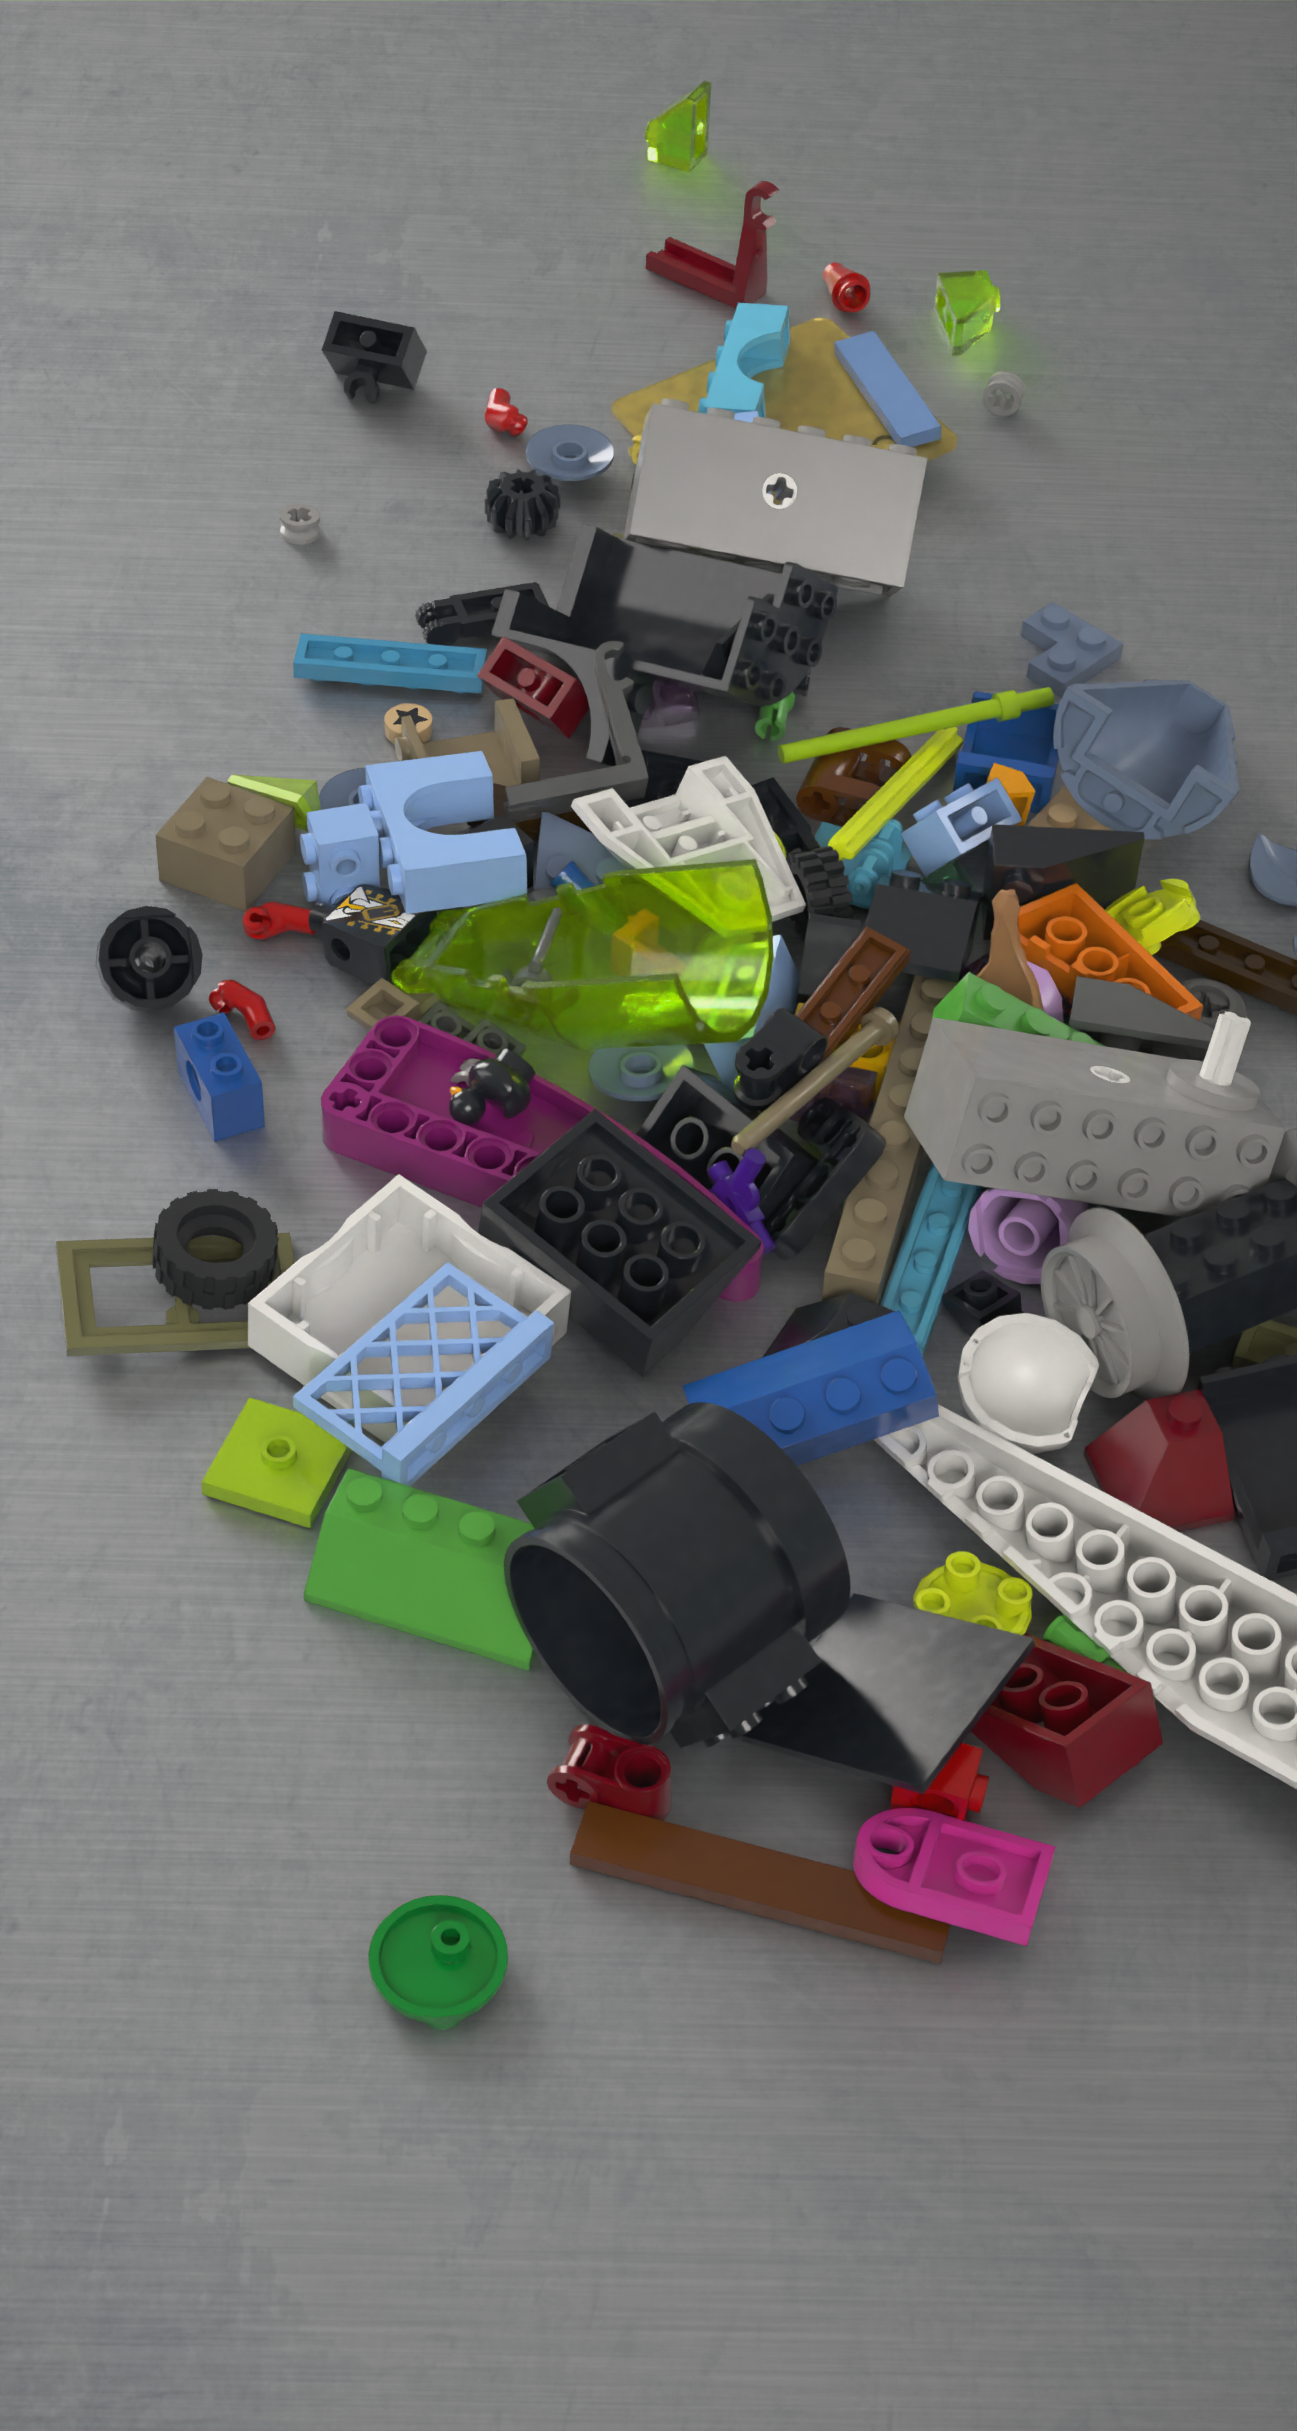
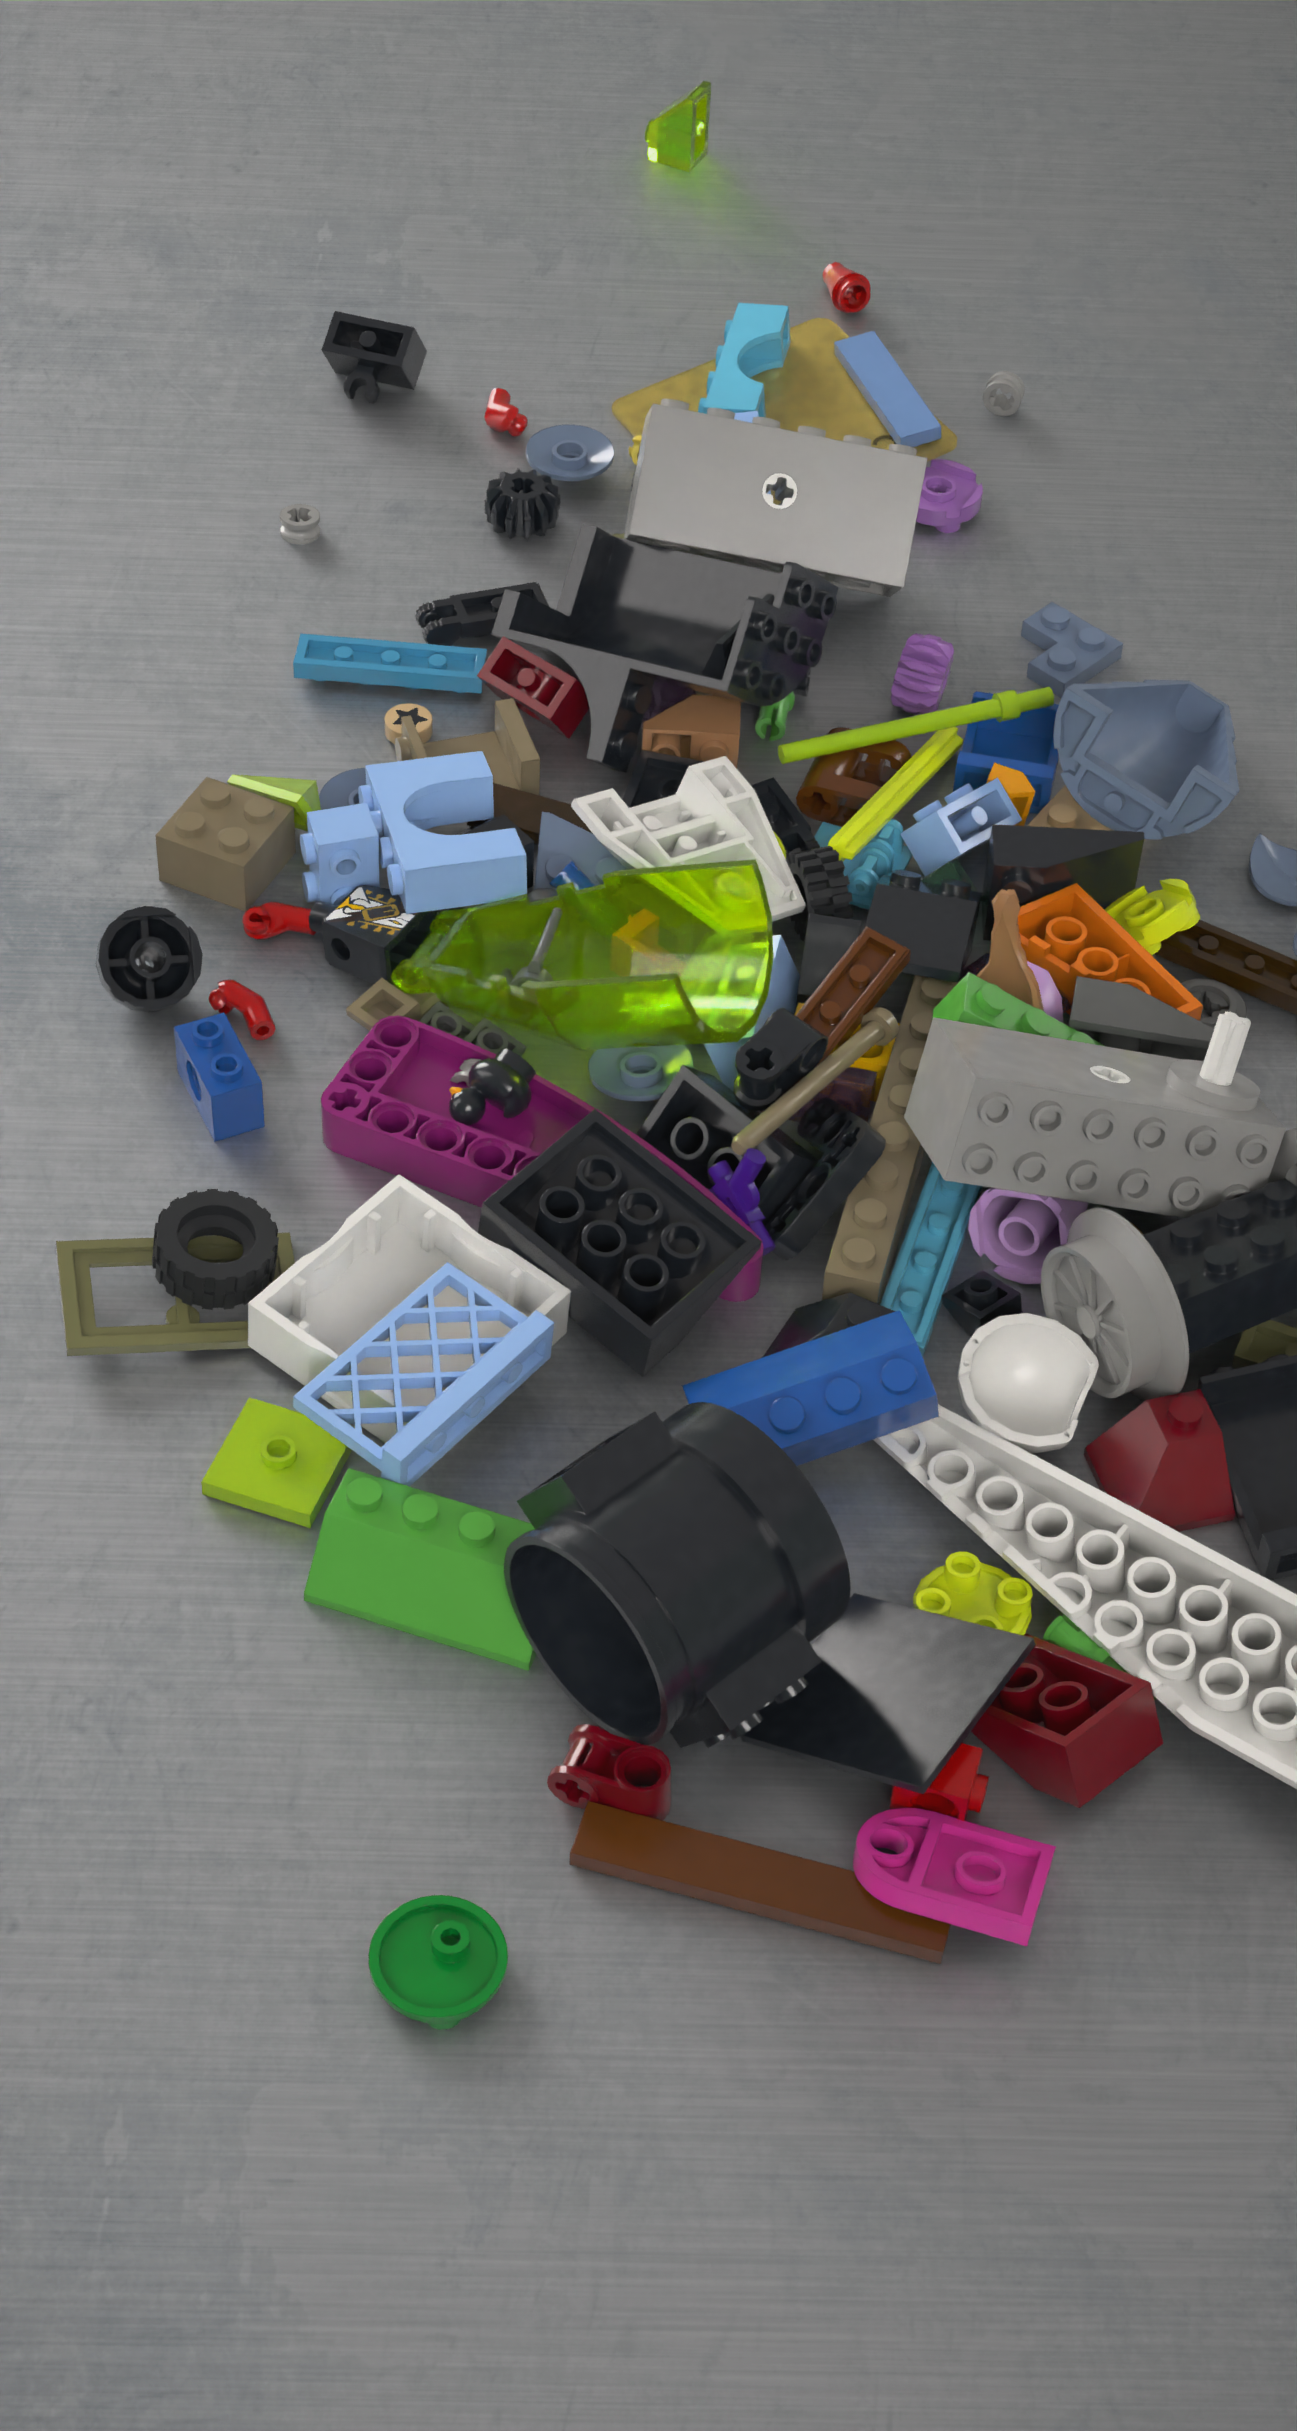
(627, 778): dark grey hinge -> none
(696, 729): none -> medium nougat slope
(716, 277): dark red hinge -> none
(922, 674): none -> medium lavender gear
(958, 499): none -> medium lavender plate
(965, 307): clear neon green slope -> none

